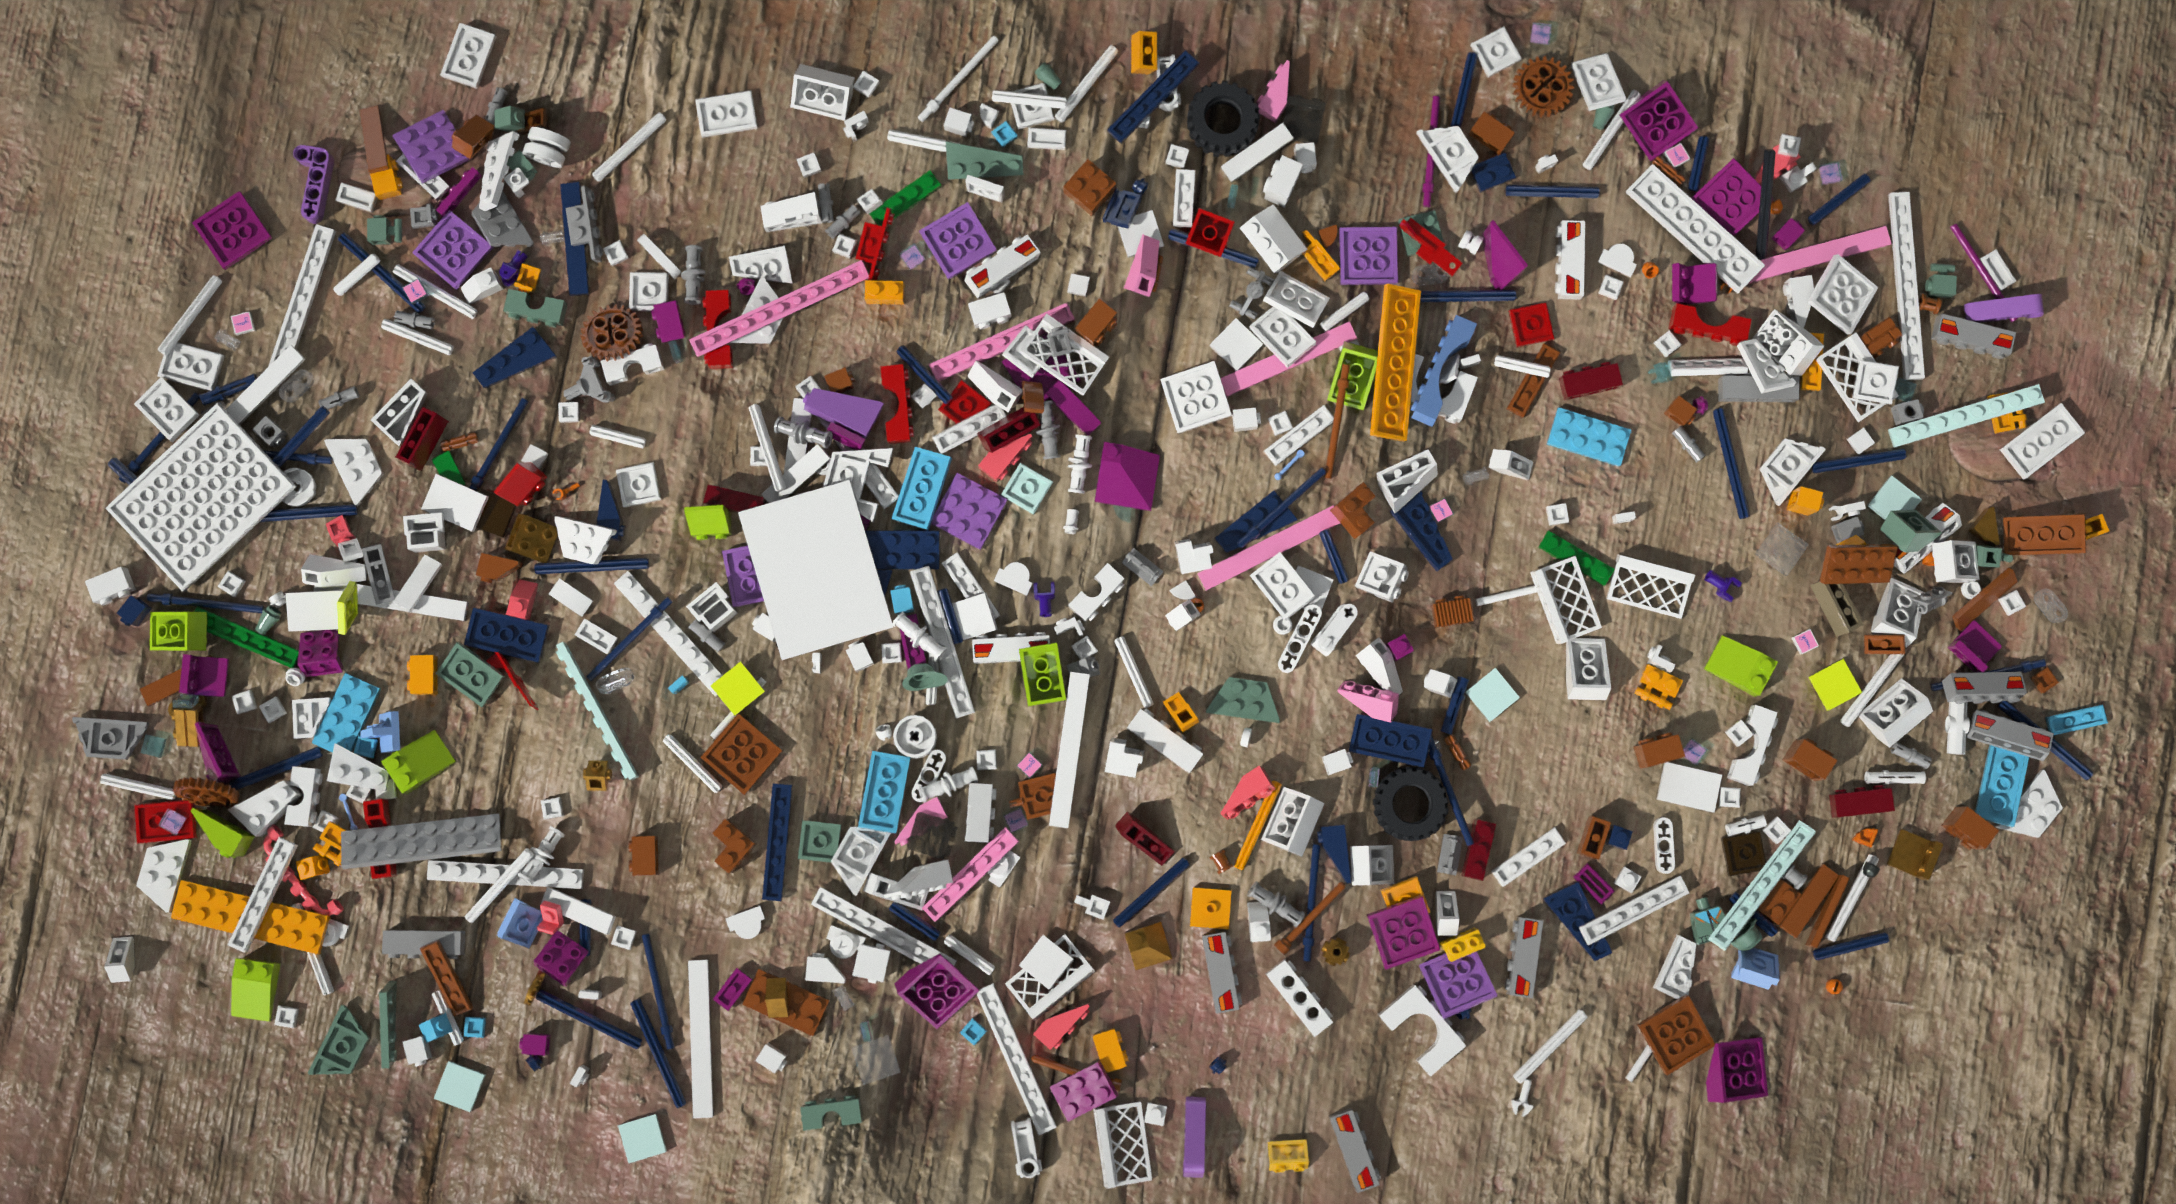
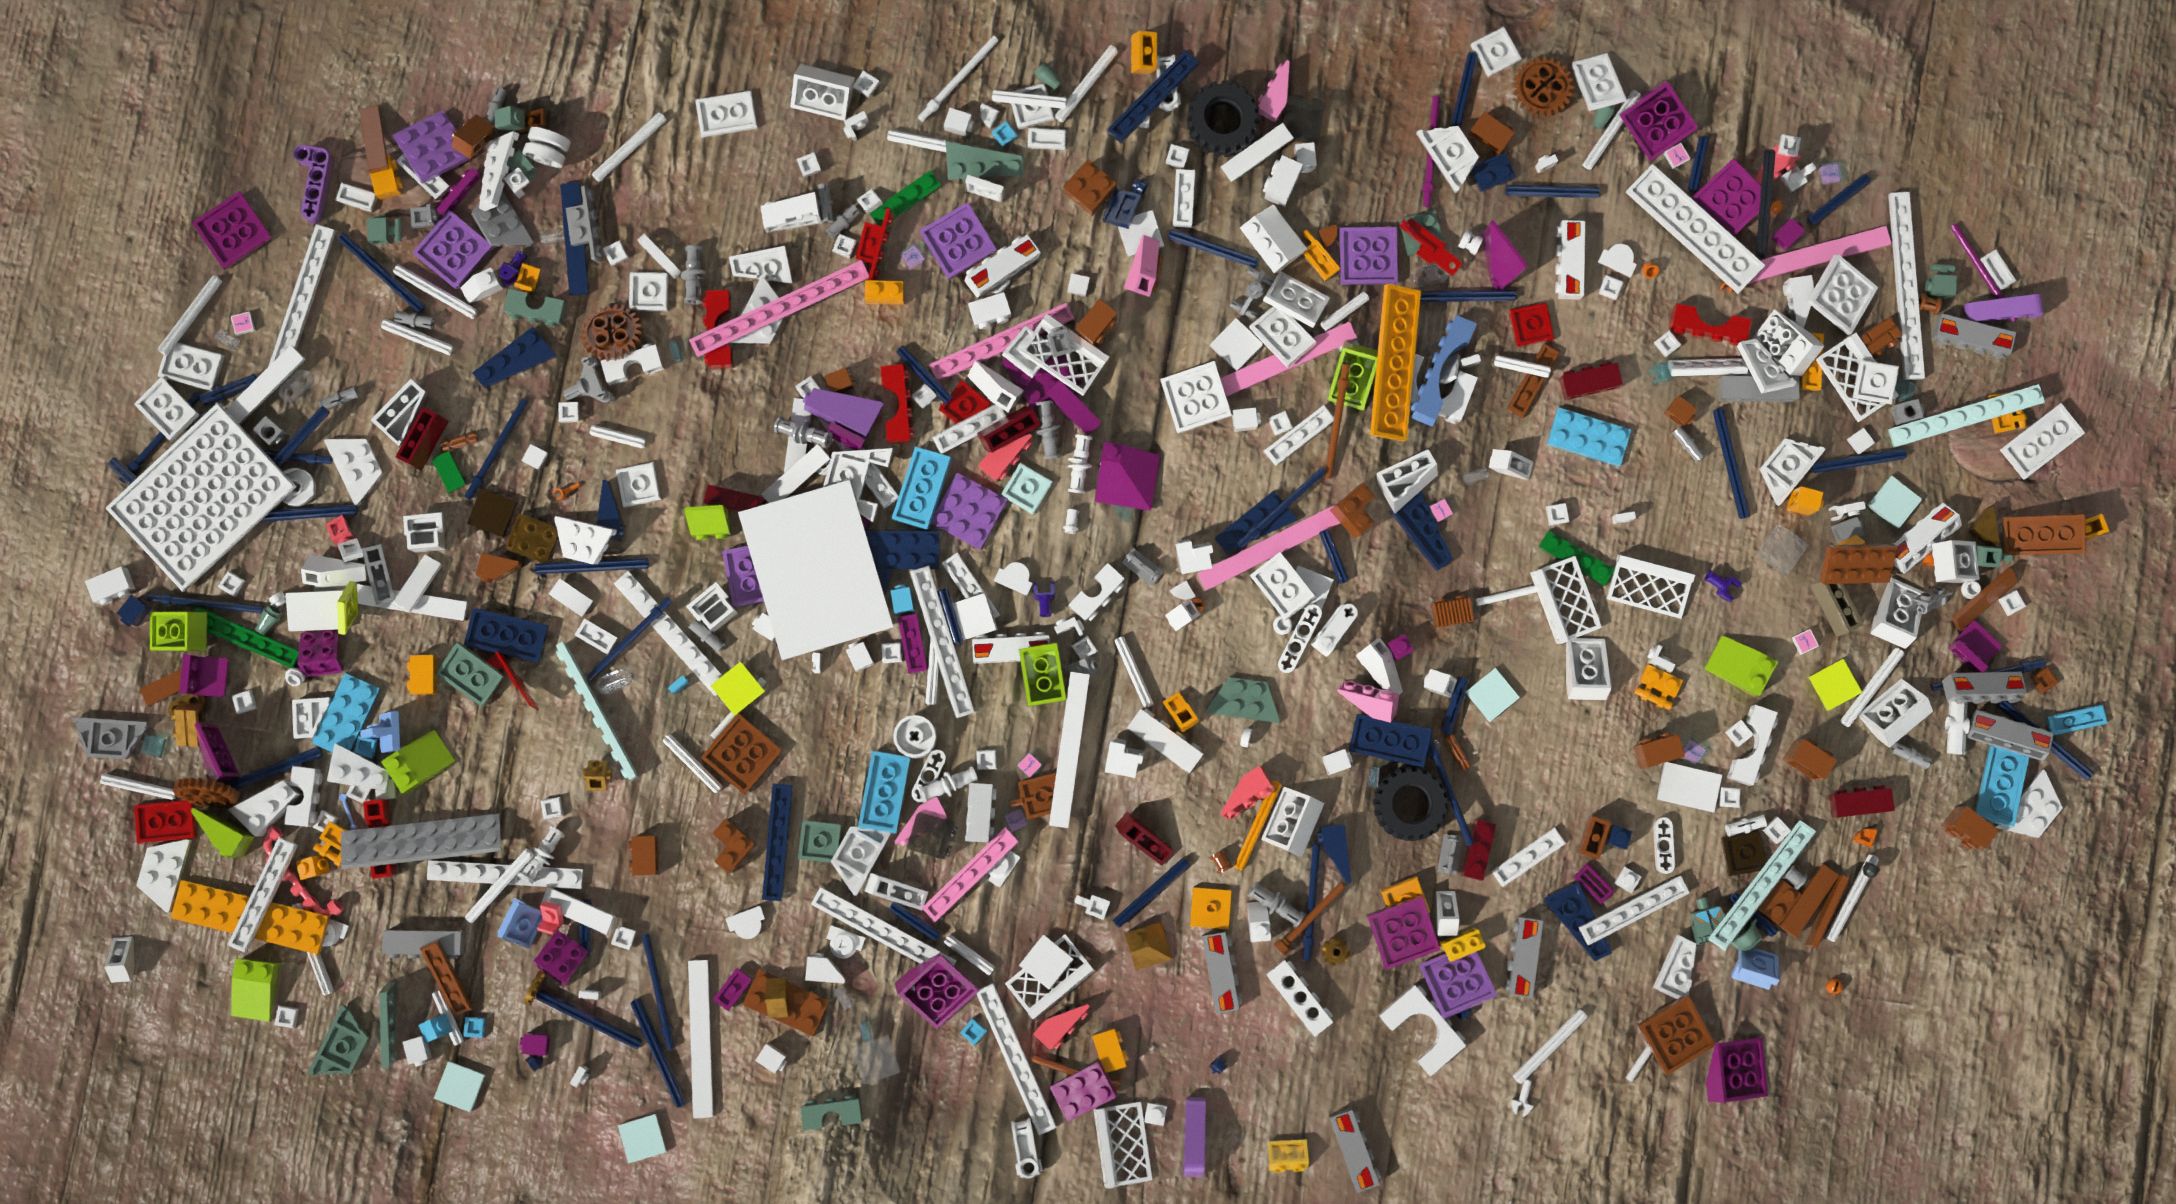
(172, 821): clear light blue tile -> none
(185, 701): clear light blue tile -> none
(272, 709): white tile -> none
(359, 272): white axle -> none
(415, 291): bright pink tile -> none
(456, 502): white tile -> none
(468, 55): white plate -> none
(521, 484): red slope -> none
(522, 600): coral slope -> none
(669, 321): magenta brick -> none
(746, 286): magenta plate -> none
(757, 457): white tile -> none
(767, 448): white axle -> none
(871, 962): white plate -> none
(883, 731): white hinge -> none
(919, 636): white piece -> none
(922, 677): sand green piece -> none
(922, 880): white slope -> none
(1033, 397): dark orange slope -> none
(1210, 232): red slope -> none
(1232, 196): clear light blue tile -> none
(1300, 453): light blue hinge -> none
(1372, 865): white slope -> none
(1382, 577): white plate -> none
(1540, 33): clear light blue tile -> none
(1668, 170): dark orange axle -> none
(1694, 283): magenta bracket -> none
(1700, 404): magenta plate -> none
(1850, 946): dark blue axle -> none
(1884, 644): dark orange slope -> none
(1909, 530): sand green slope -> none
(1914, 855): pearl gold bracket -> none
(1916, 777): white pin -> none
(2051, 606): clear plate -> none

